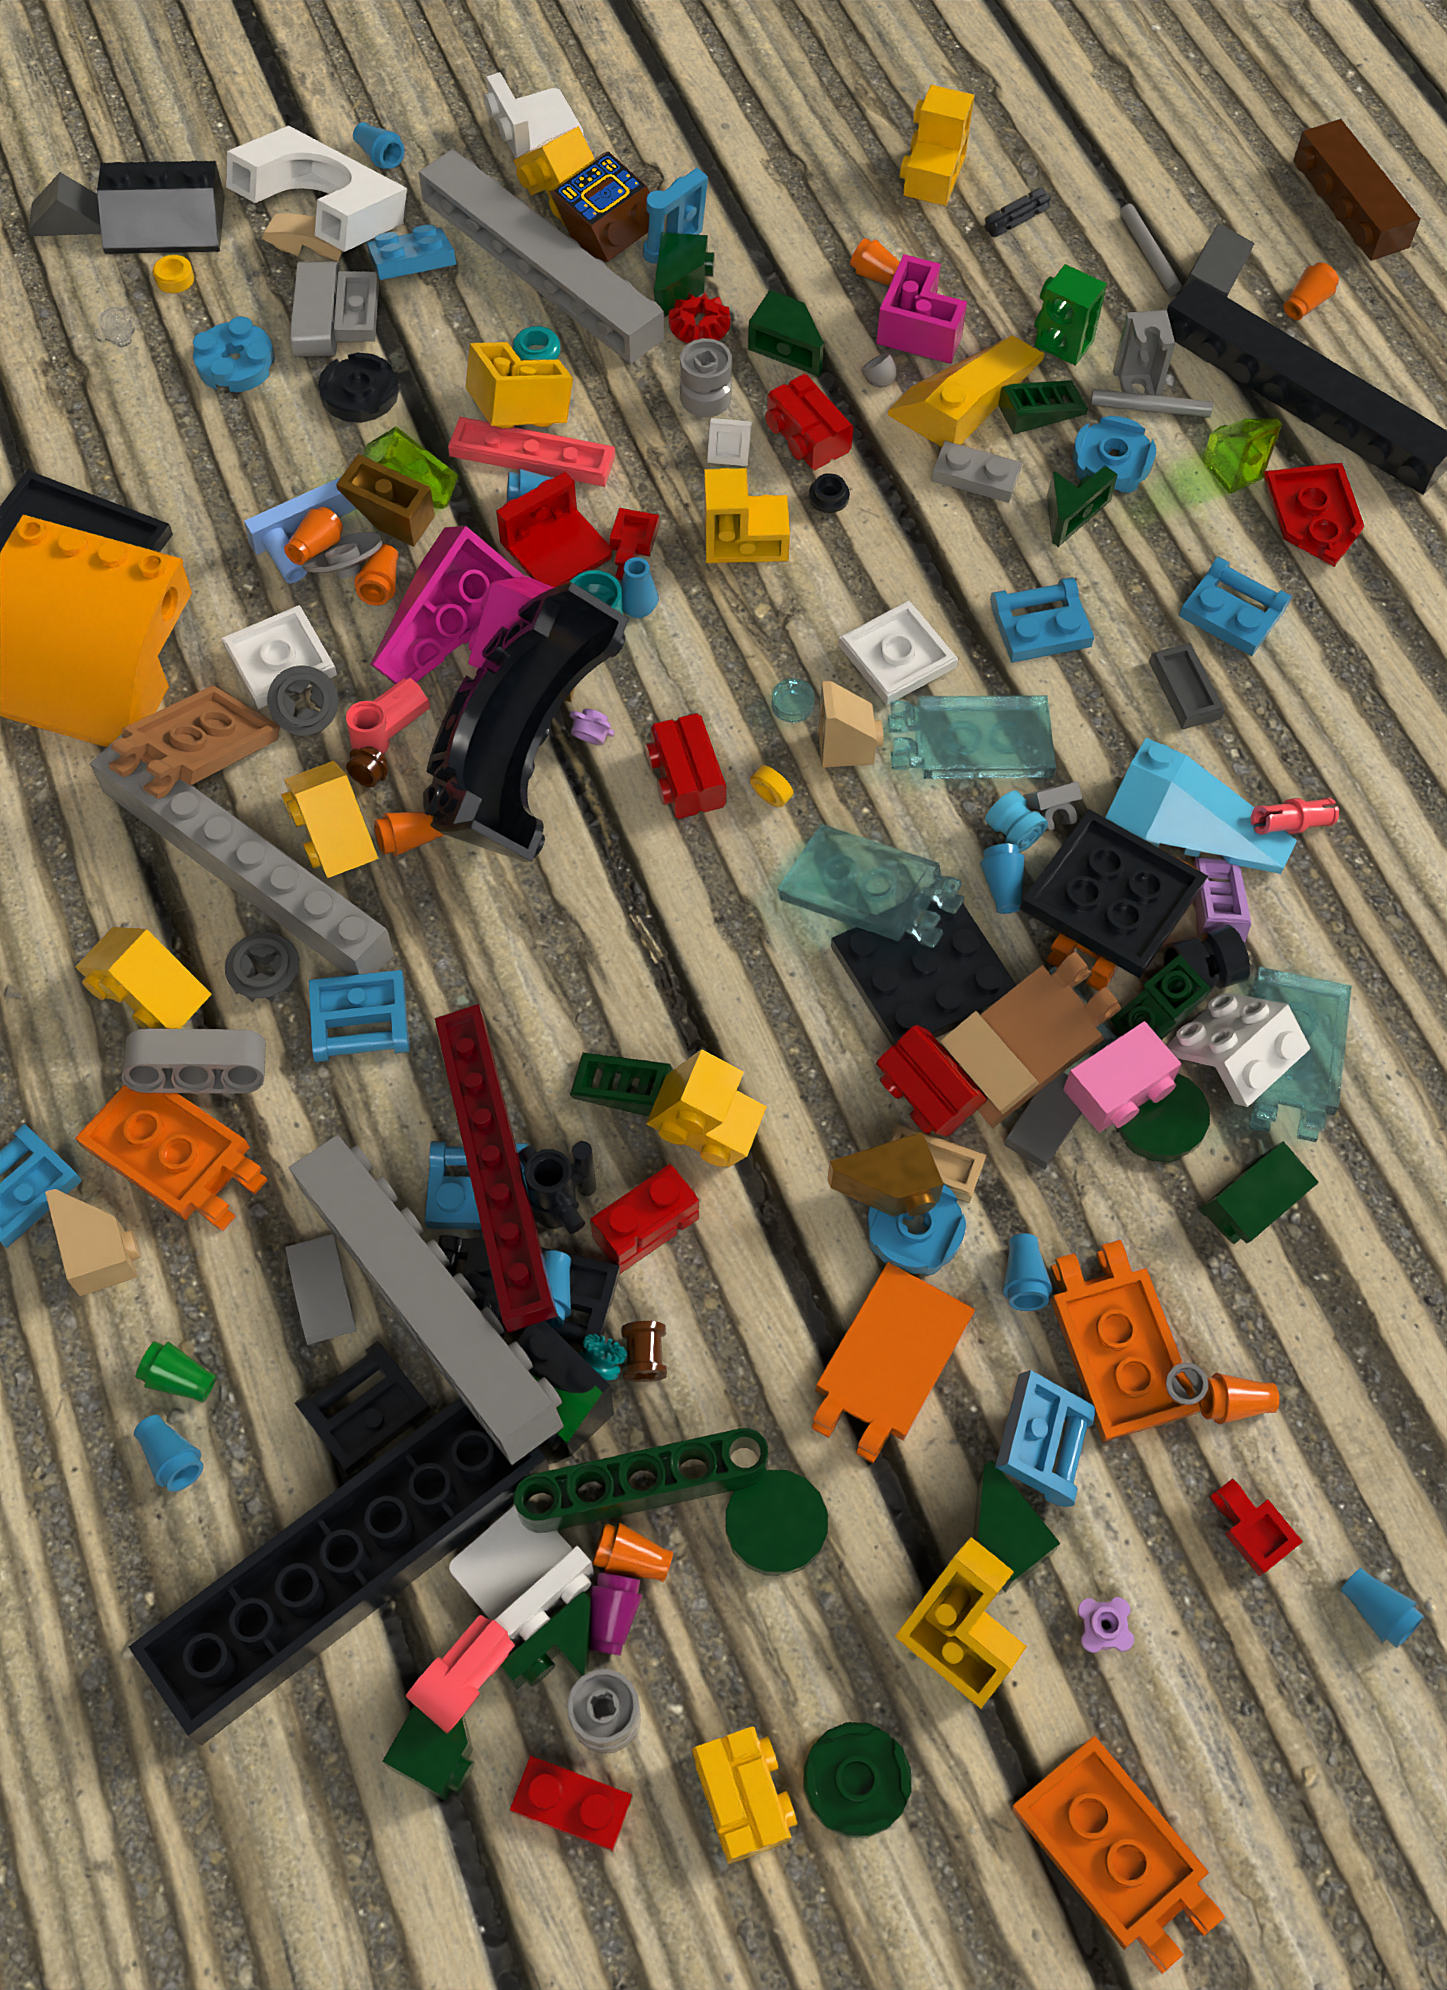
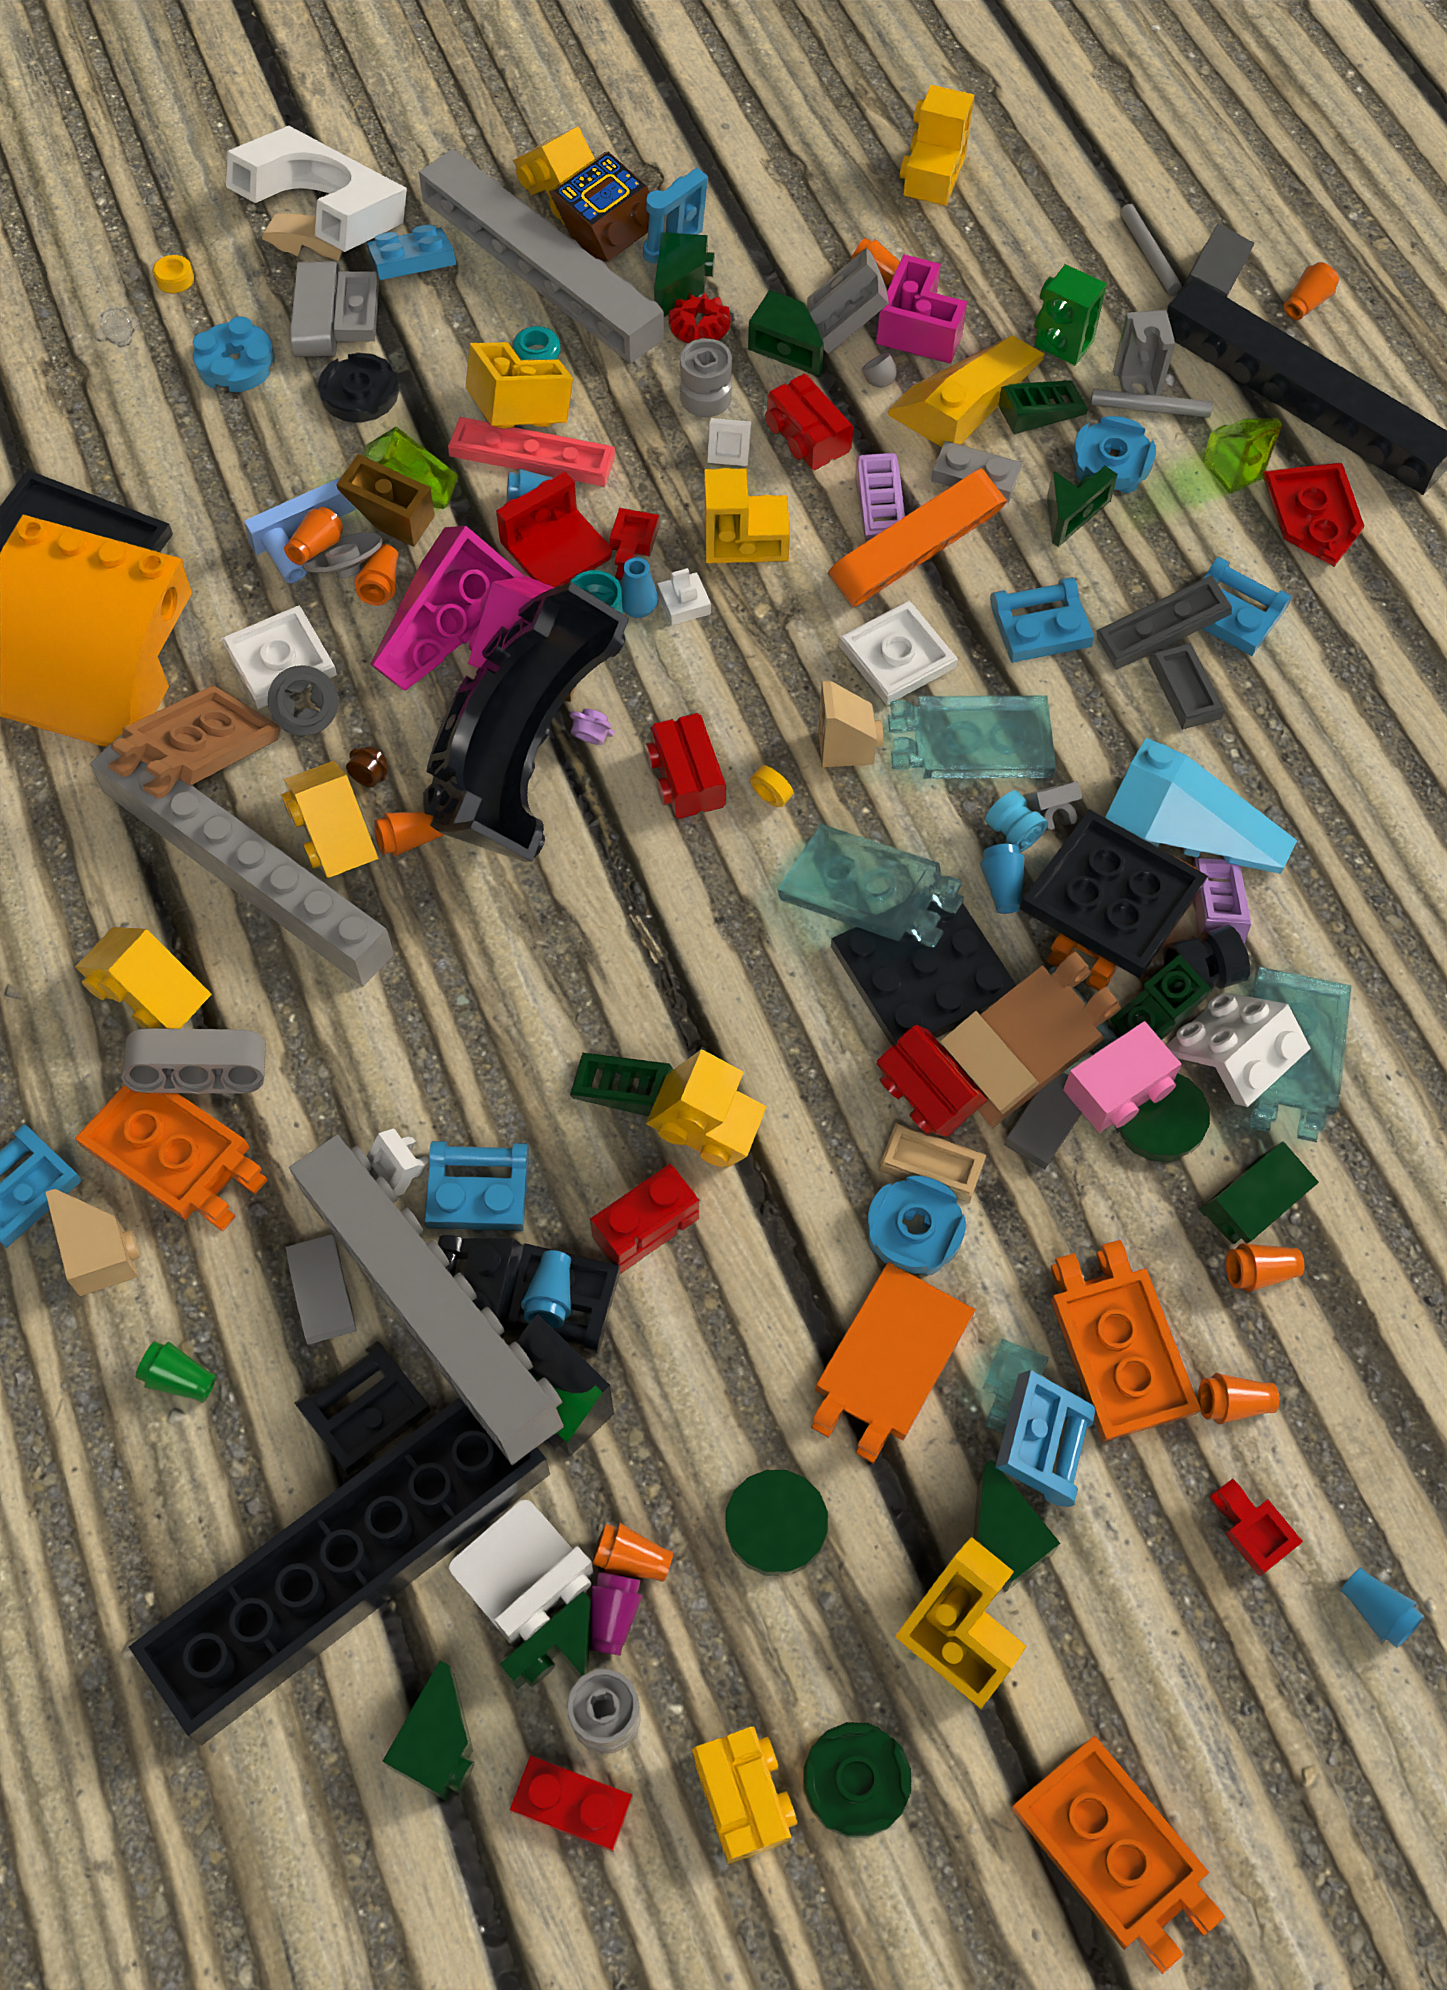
(65, 209): dark grey slope -> none
(160, 207): slope -> none
(169, 1455): dark azure cone -> none
(262, 949): dark grey gear -> none
(357, 1002): dark azure plate -> none
(378, 720): coral piece -> none
(380, 145): dark azure cone -> none
(394, 1161): none -> white tile
(453, 1682): coral piece -> none
(495, 1171): dark red plate -> none
(528, 119): white bracket -> none
(553, 1182): black pin -> none
(603, 1355): teal bush -> none
(616, 1471): dark green beam -> none
(644, 1351): reddish brown bush -> none
(684, 597): none -> white tile
(793, 700): clear light blue tile -> none
(829, 493): black plate -> none
(848, 300): none -> light grey slope
(878, 472): none -> lavender slope
(890, 1177): pearl gold slope -> none
(917, 537): none -> orange beam
(1002, 1379): none -> clear light blue plate
(1017, 212): black axle -> none
(1026, 1275): dark azure cone -> none
(1097, 1638): lavender plate -> none
(1164, 622): none -> dark grey tile
(1195, 1376): light grey hinge -> none
(1262, 1266): none -> orange cone
(1294, 815): coral pin -> none
(1356, 189): reddish brown brick -> none

